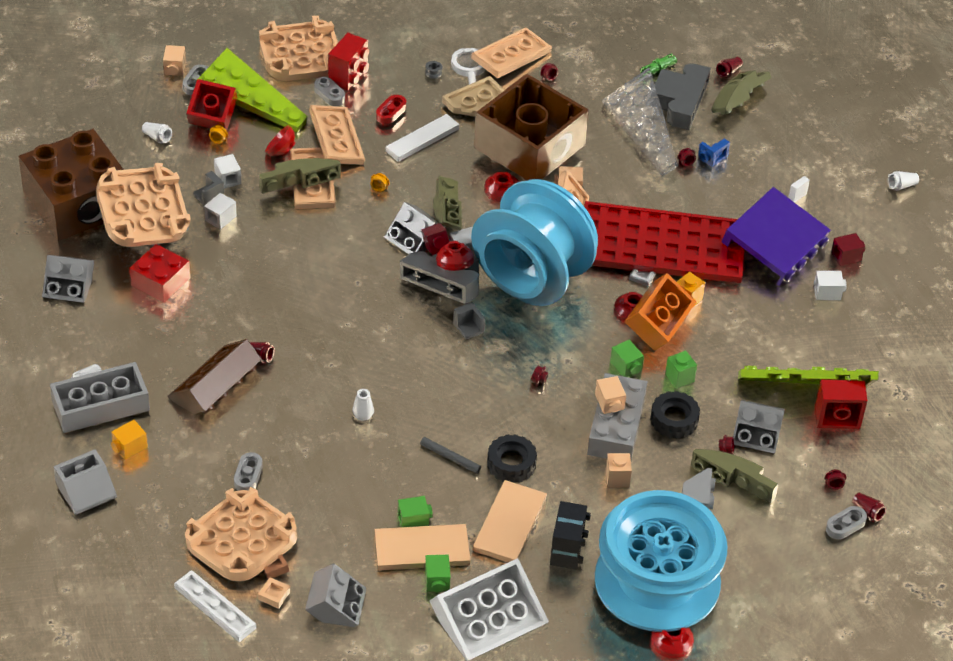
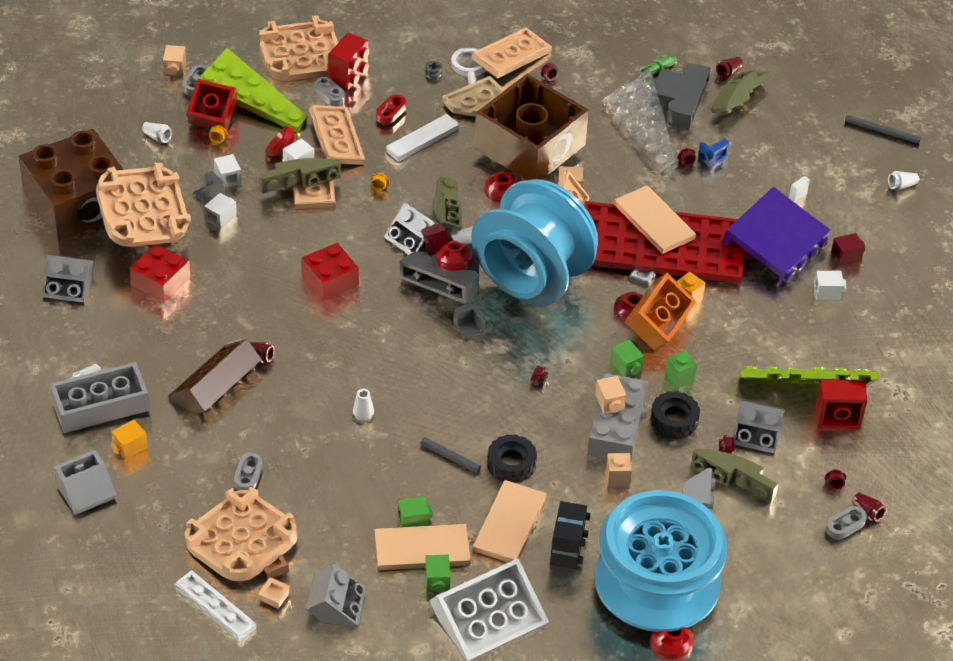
(298, 150): none -> white brick
(330, 271): none -> red brick
(655, 219): none -> light nougat tile
(883, 129): none -> dark grey bar

